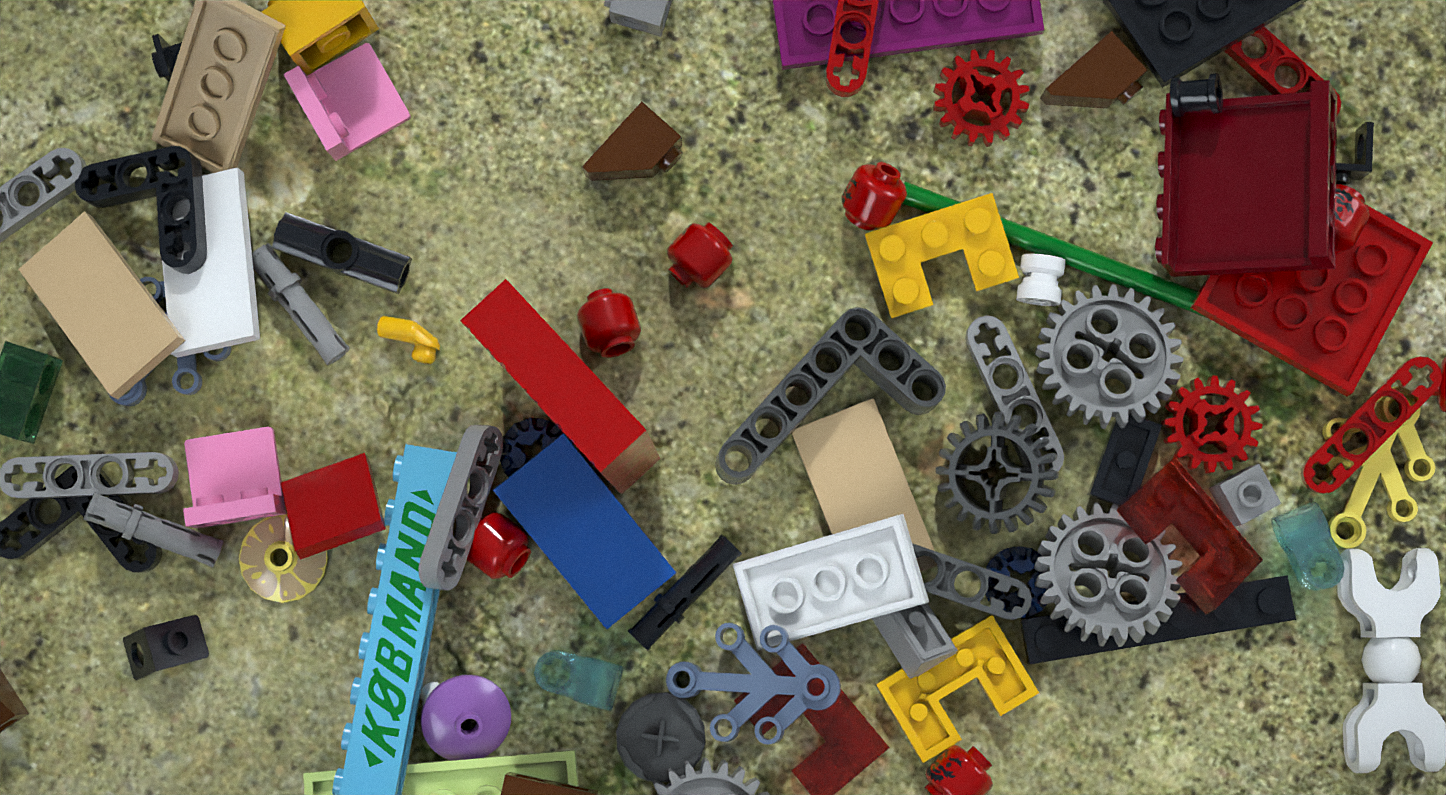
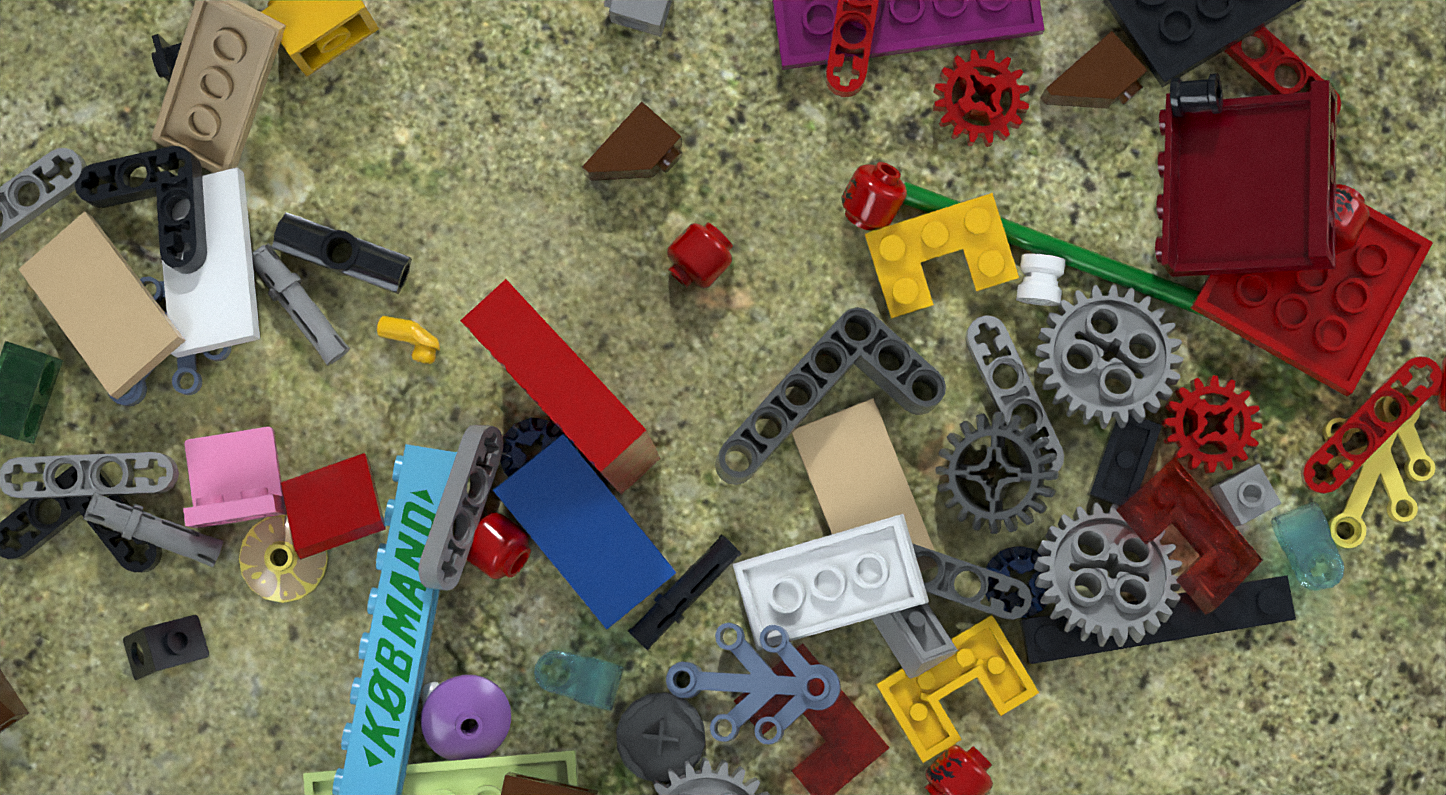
(349, 100): bright pink bracket -> none
(609, 323): red head -> none
(1363, 157): black bracket -> none
(1391, 661): white piece -> none

